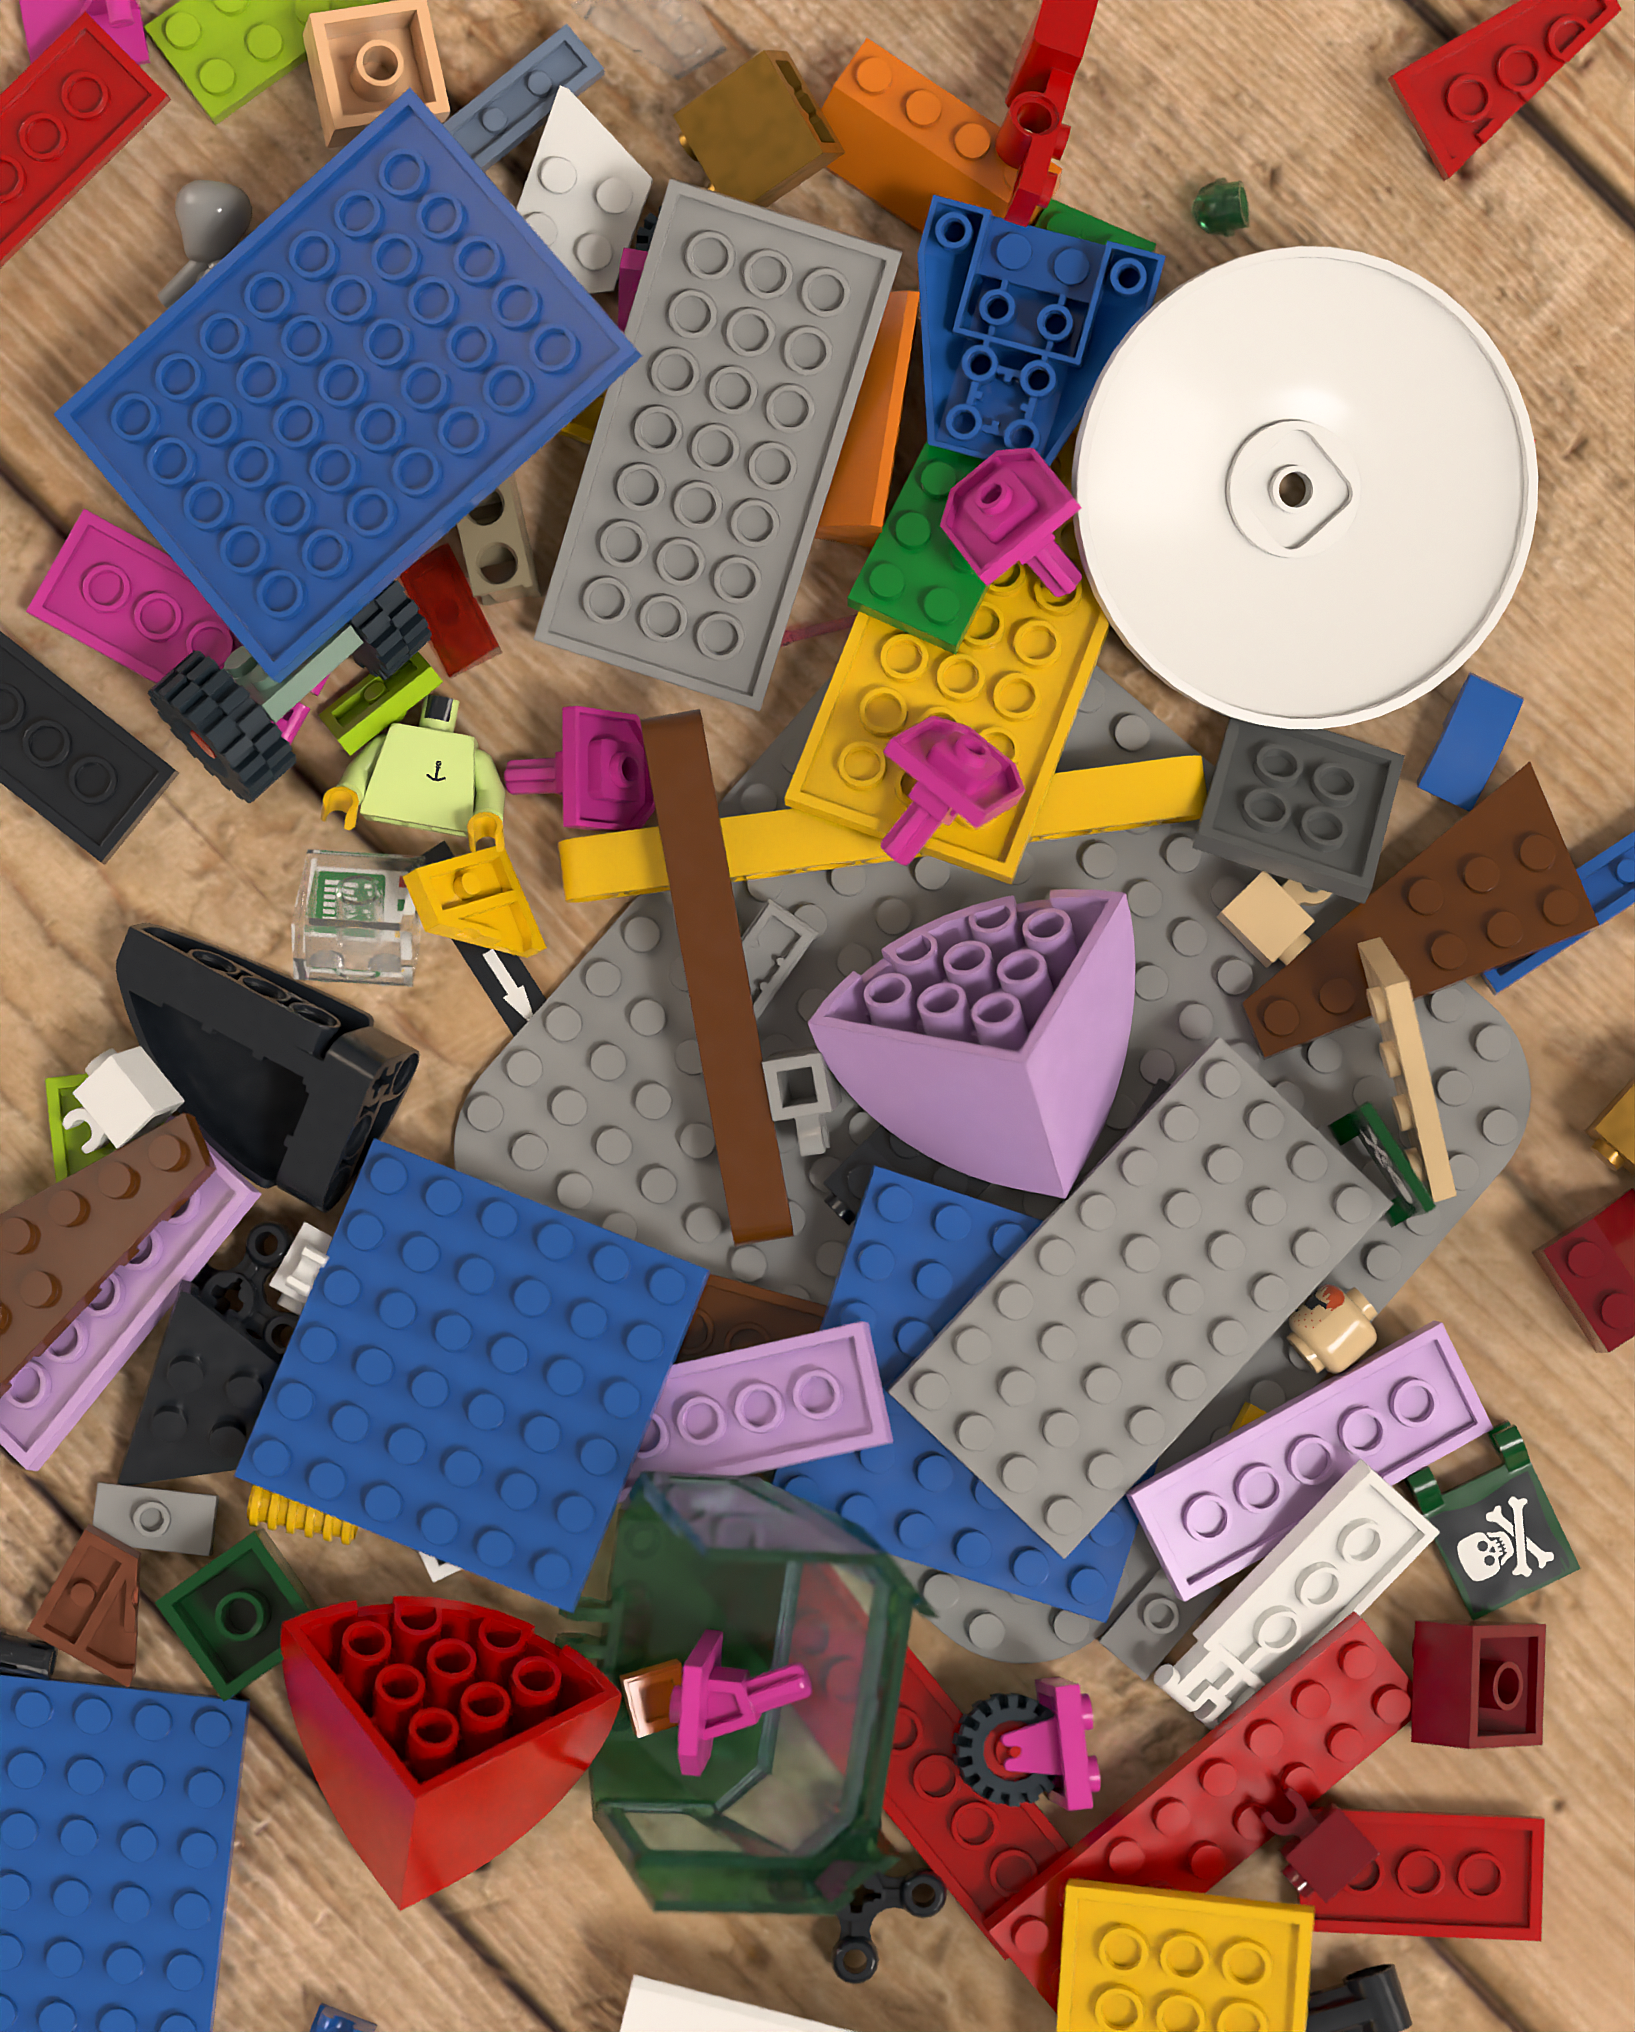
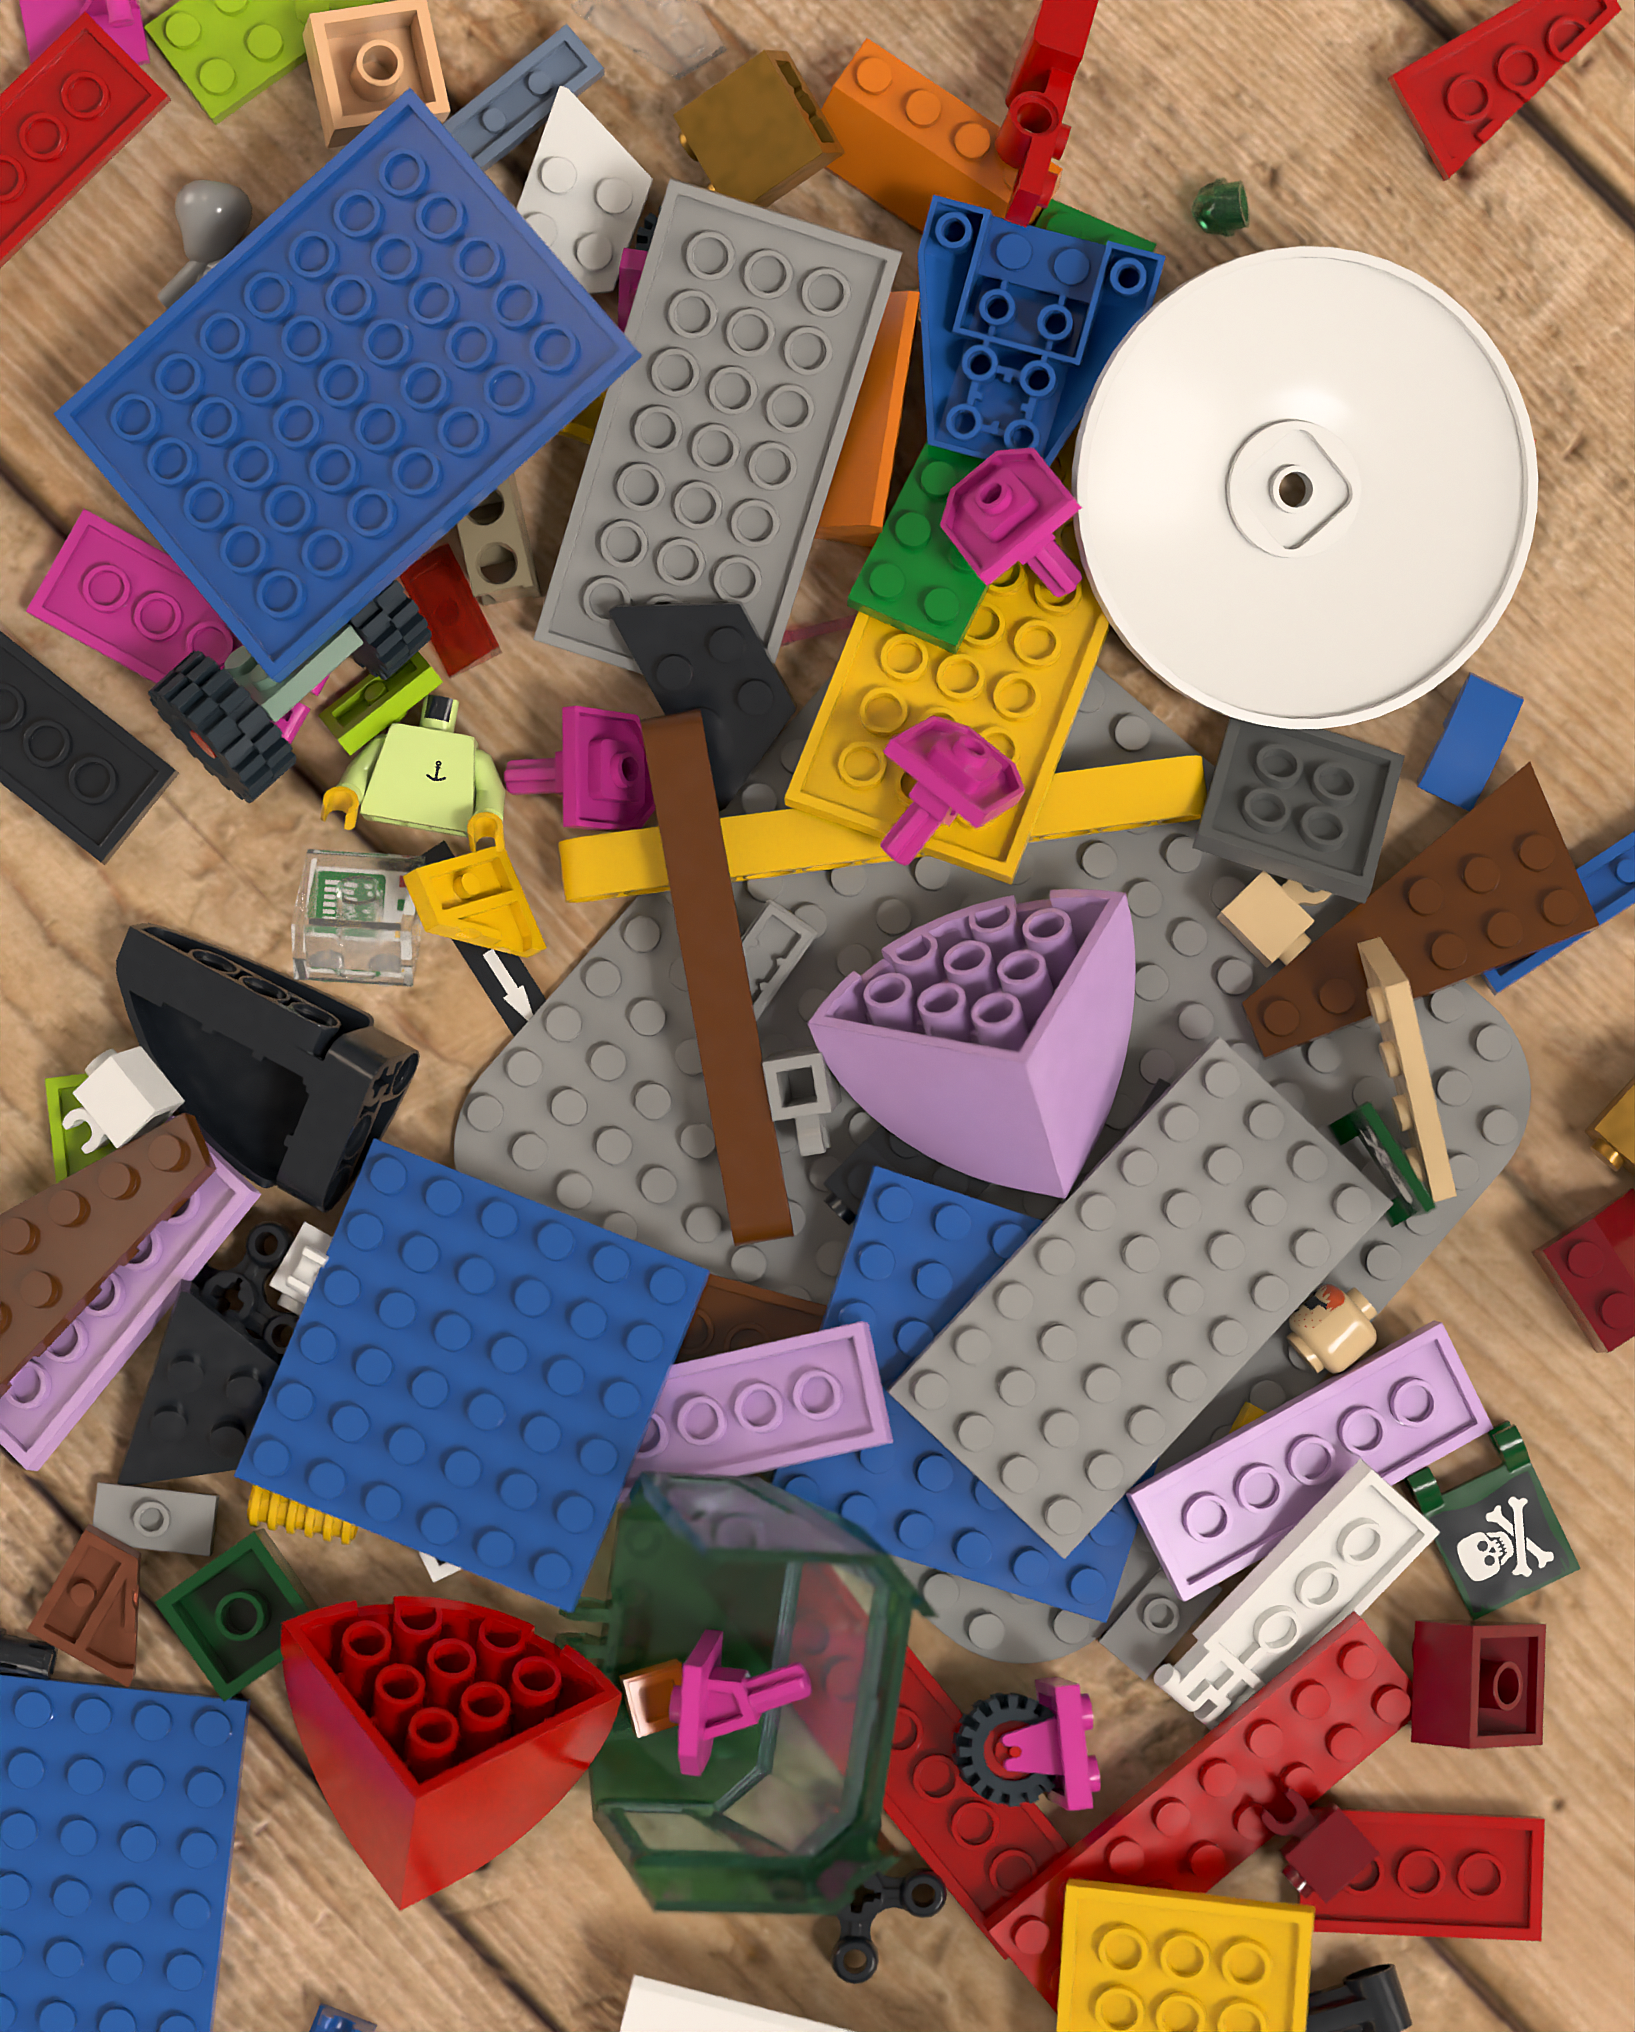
(713, 663): none -> black wing

